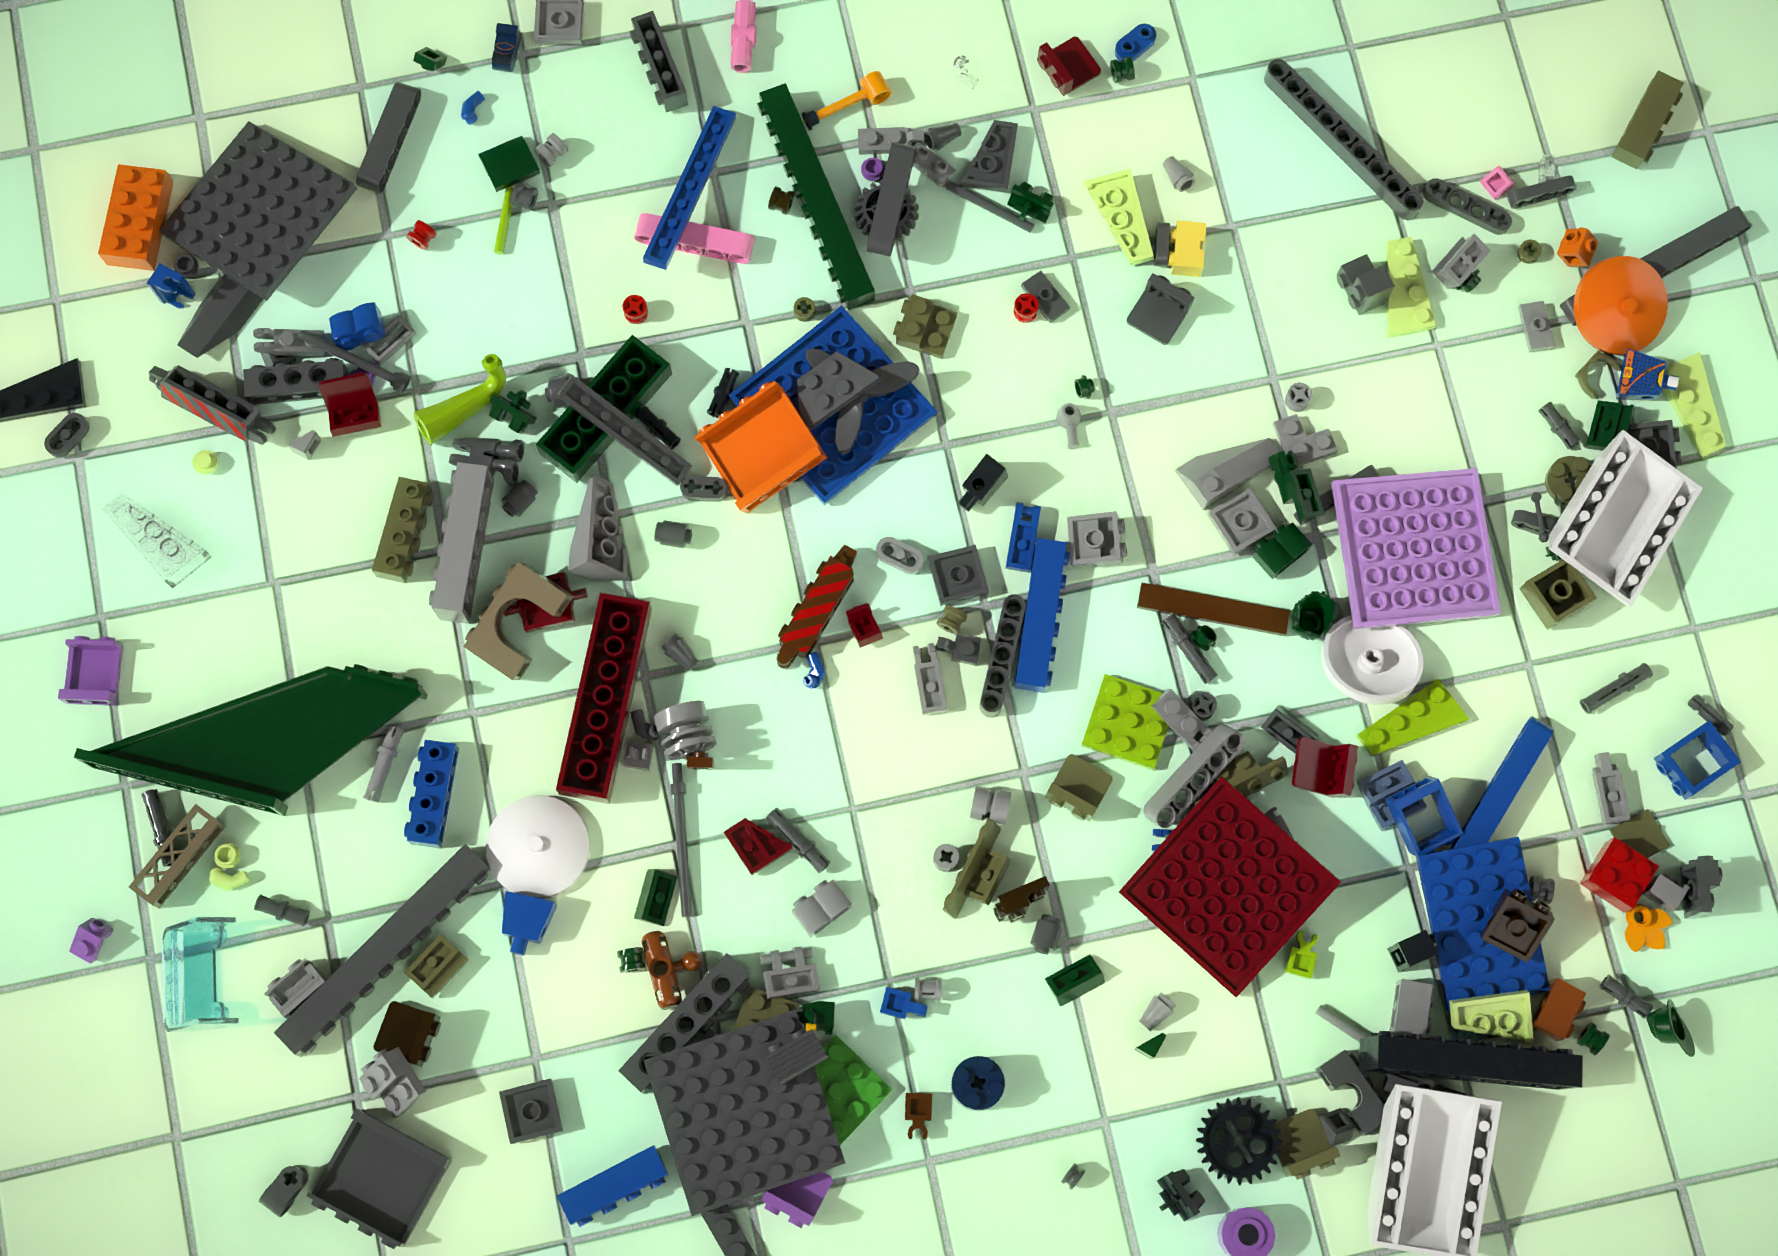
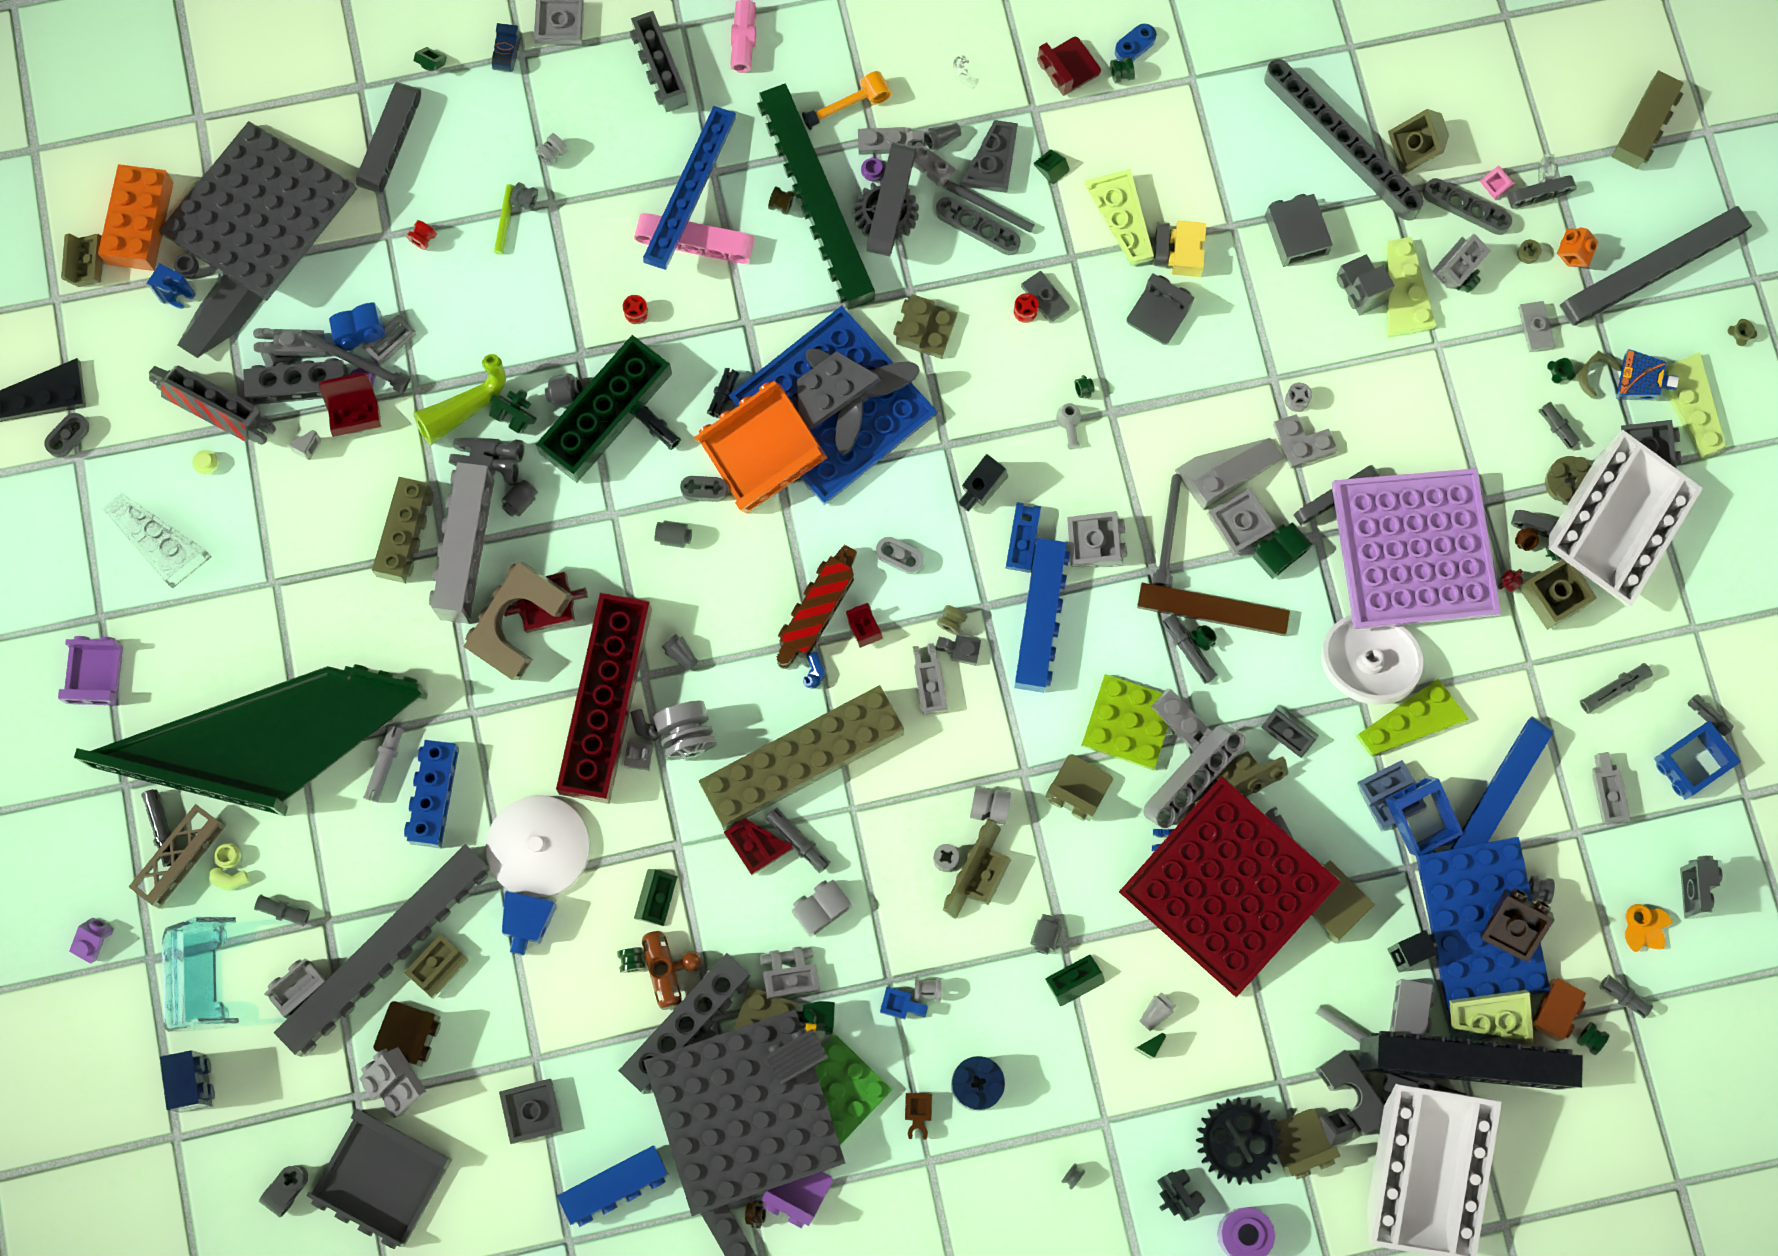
(81, 260): none -> olive bracket
(186, 1081): none -> dark blue brick
(469, 106): blue arm -> none
(509, 163): dark green slope -> none
(596, 543): light grey wedge -> none
(624, 430): dark grey plate -> none
(678, 789): dark grey bar -> none
(700, 761): reddish brown plate -> none
(755, 1214): none -> dark brown plate
(799, 314): olive bush -> none
(801, 757): none -> olive brick
(958, 575): dark grey plate -> none
(975, 229): none -> dark grey beam
(1005, 644): dark grey beam -> none
(1015, 903): dark brown plate -> none
(1029, 203): dark green hips -> none
(1052, 166): none -> dark green slope
(1163, 575): none -> dark grey piece
(1179, 175): light grey cone -> none
(1207, 703): dark grey wheel -> none
(1296, 485): dark green plate -> none
(1298, 229): none -> dark grey brick
(1301, 959): lime plate -> none
(1313, 615): dark green hair -> none
(1324, 767): dark red bracket -> none
(1342, 907): none -> olive panel
(1419, 139): none -> olive slope
(1511, 580): none -> dark red plate
(1527, 539): none -> reddish brown plate
(1536, 497): dark grey hinge -> none
(1564, 364): none -> dark green plate
(1608, 422): dark green plate -> none
(1619, 875): red brick -> none
(1620, 305): orange dish -> none
(1641, 834): olive piece -> none
(1665, 891): light grey brick -> none
(1670, 1028): dark green piece -> none
(1745, 326): none -> olive plate

